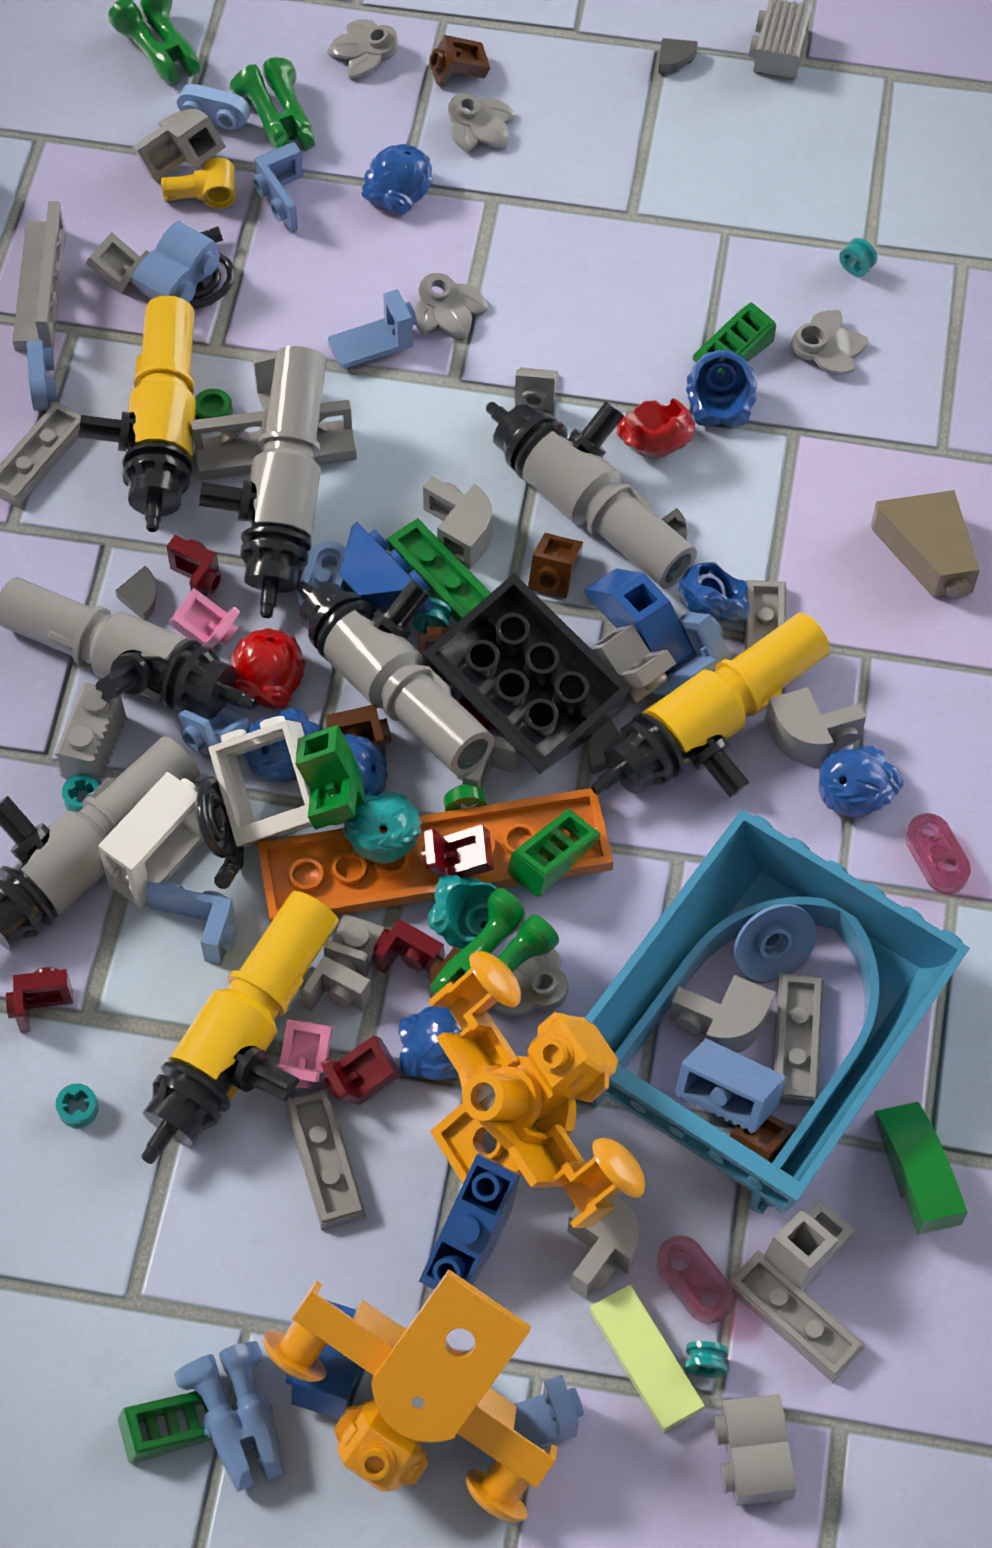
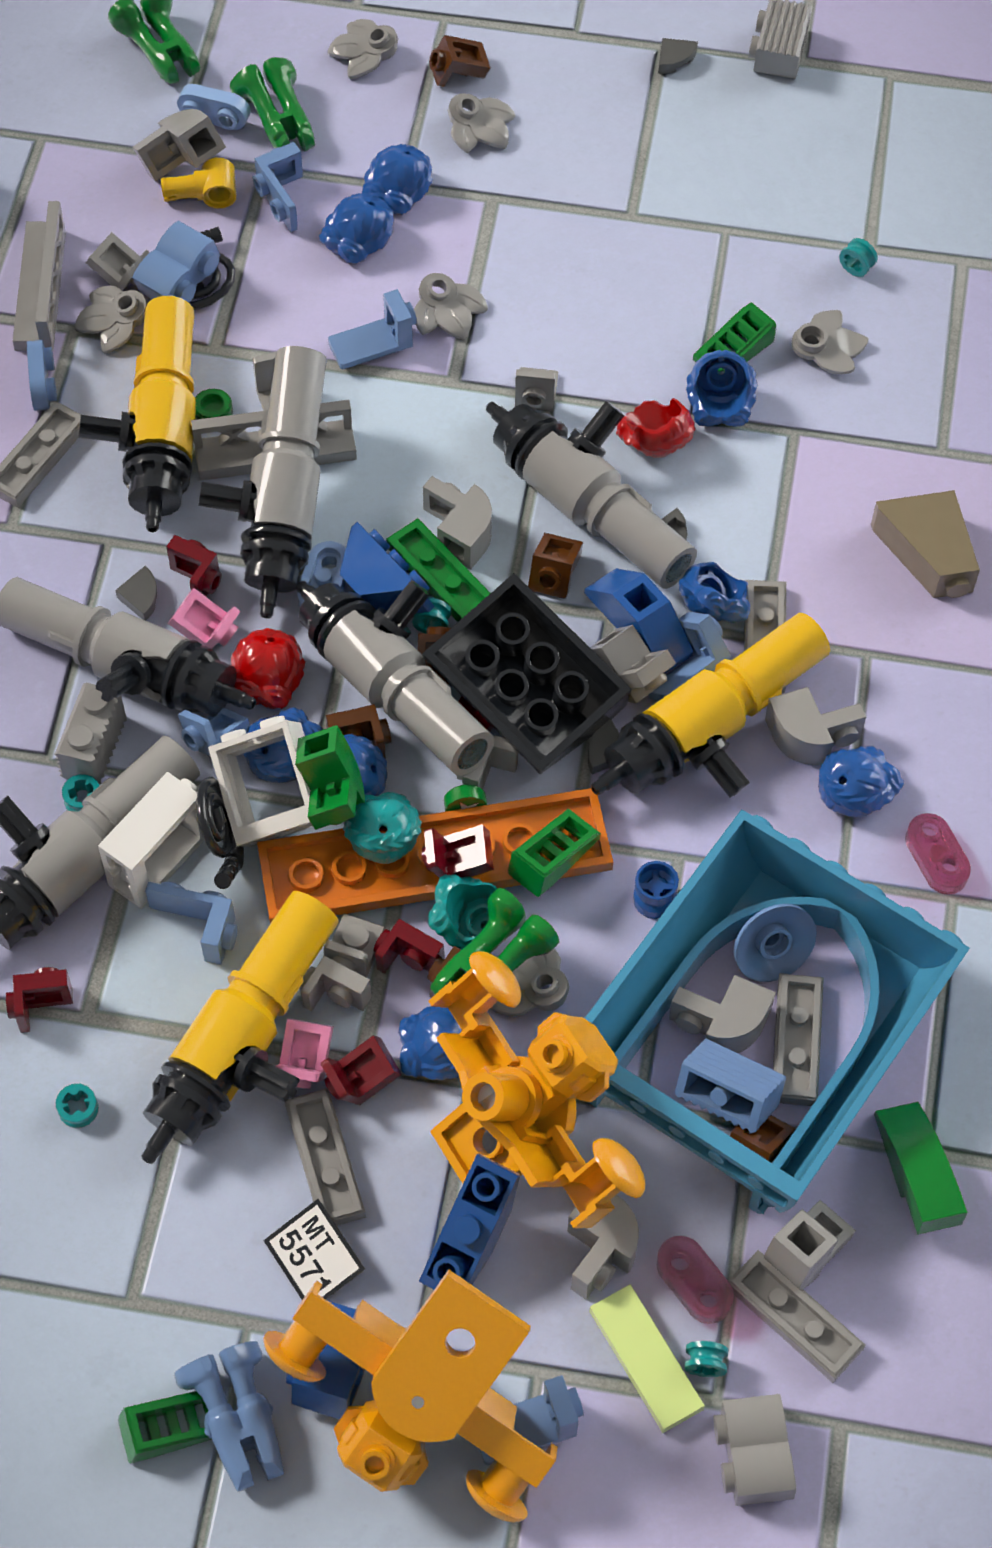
(110, 316): none -> light grey plate
(313, 1250): none -> white sticker
(358, 227): none -> blue hair
(657, 879): none -> blue wheel

